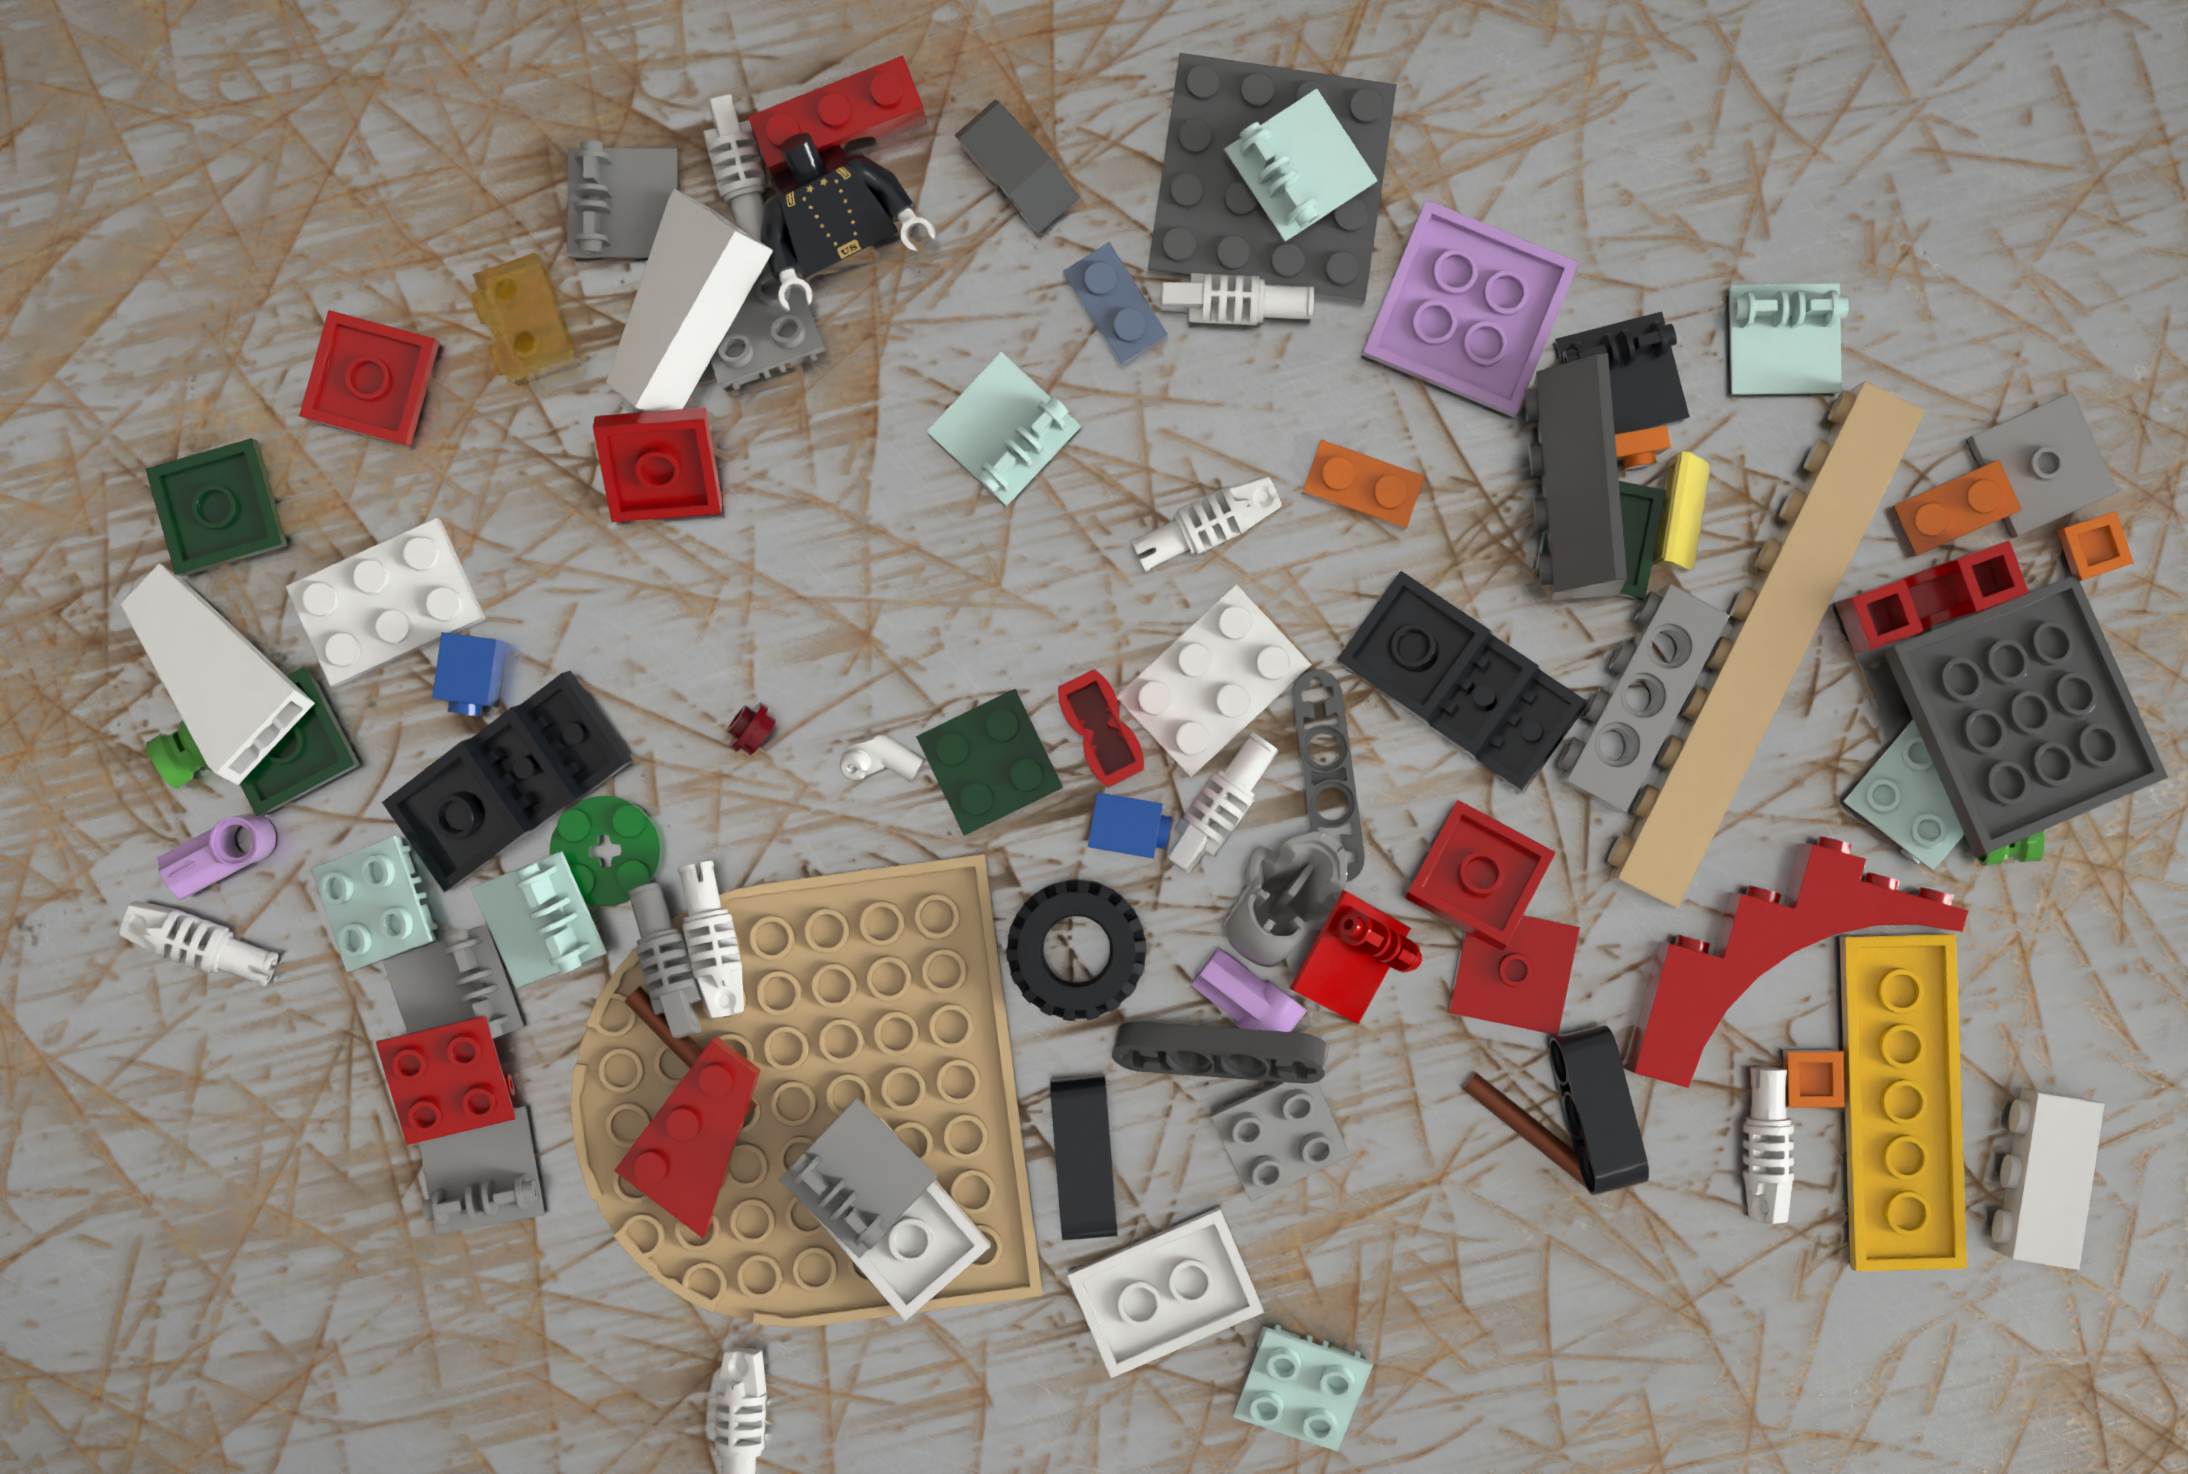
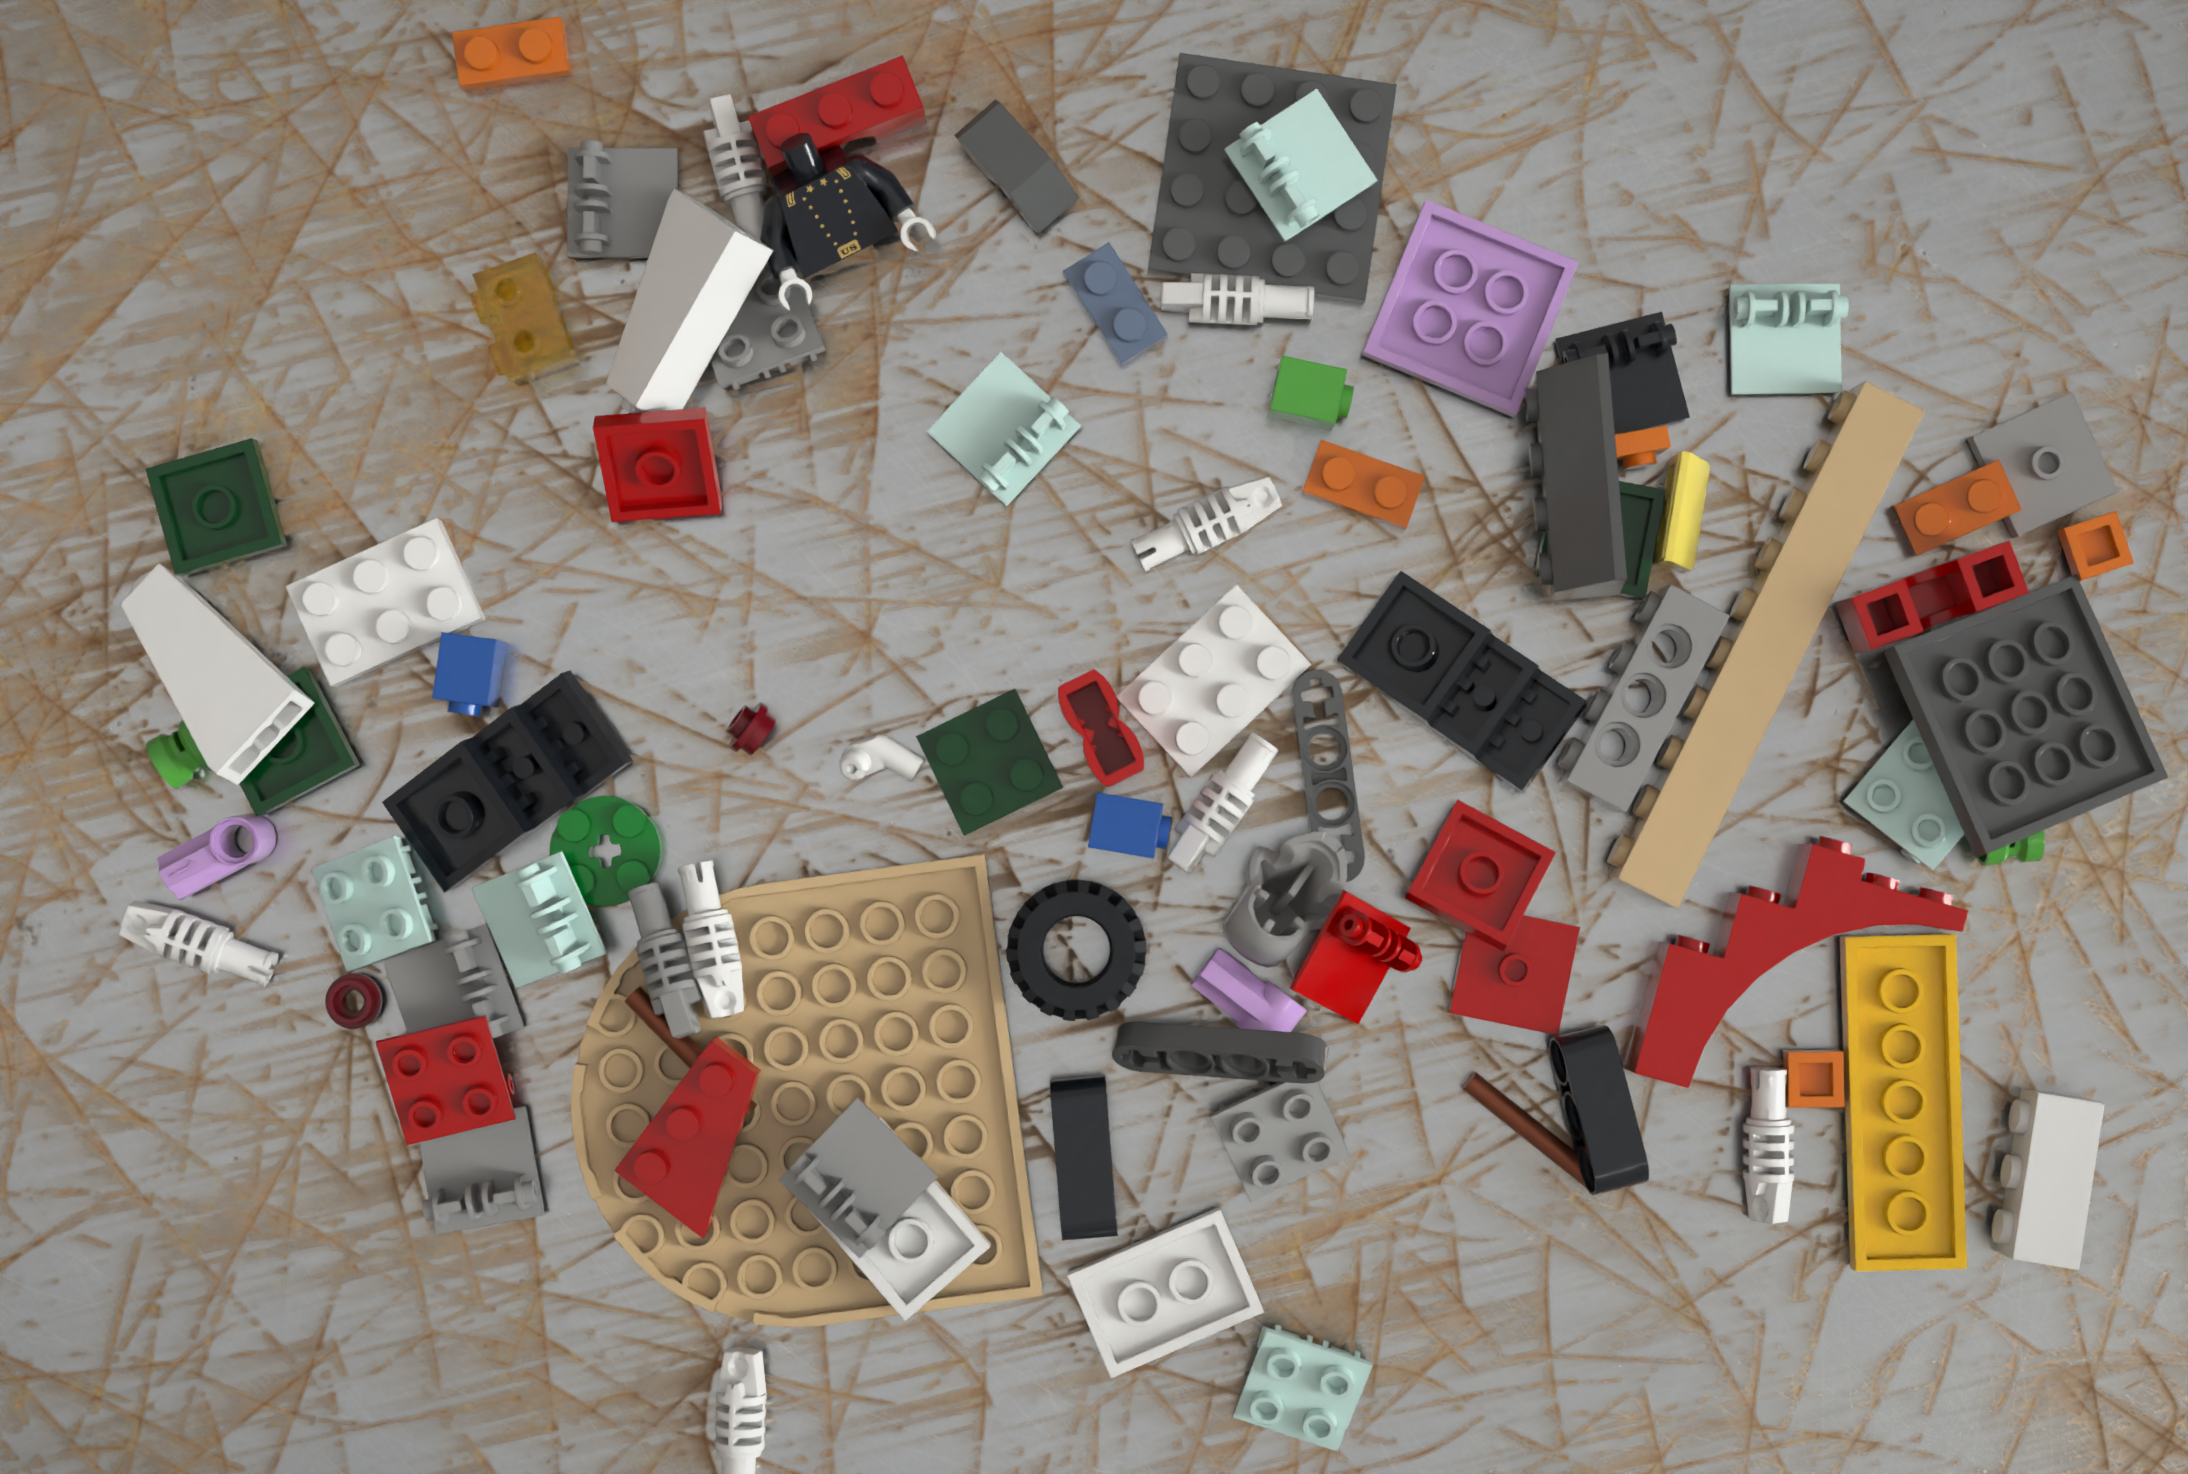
(337, 1004): none -> dark red plate
(369, 378): red plate -> none
(511, 53): none -> orange plate
(1310, 393): none -> bright green brick

